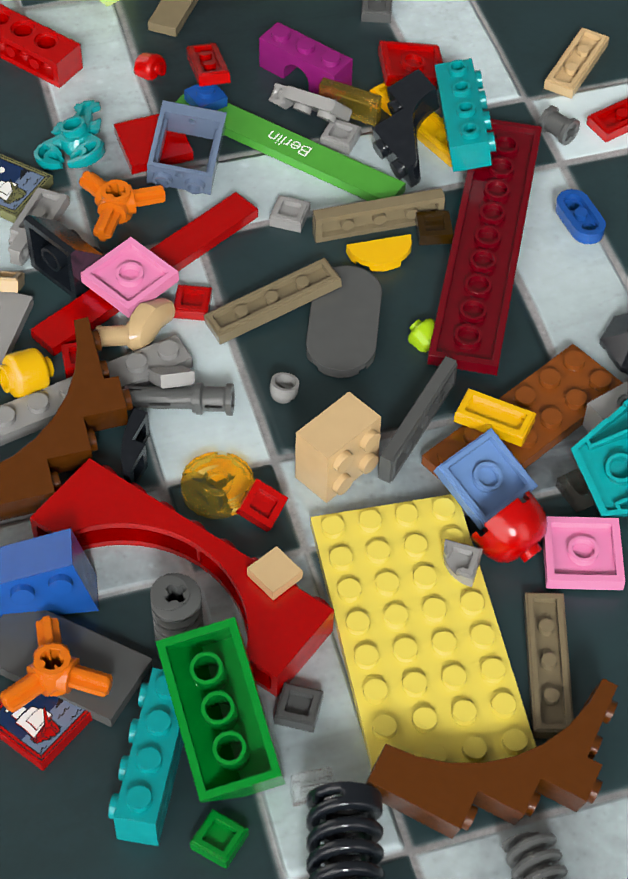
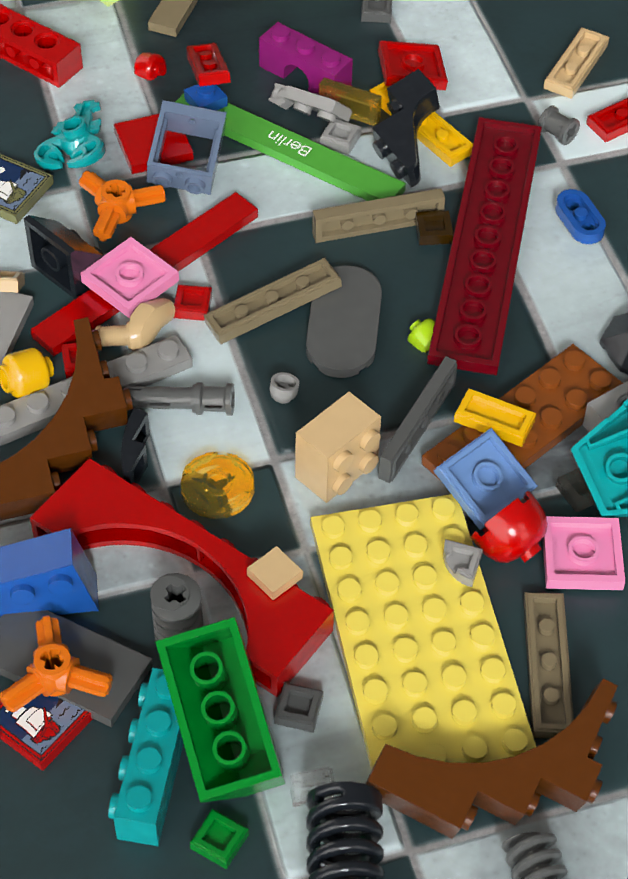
(42, 204): light grey hinge -> none
(171, 376): light grey tile -> none
(261, 505): red plate -> none
(289, 214): light grey tile -> none
(381, 253): yellow tile -> none
(464, 115): teal brick -> none

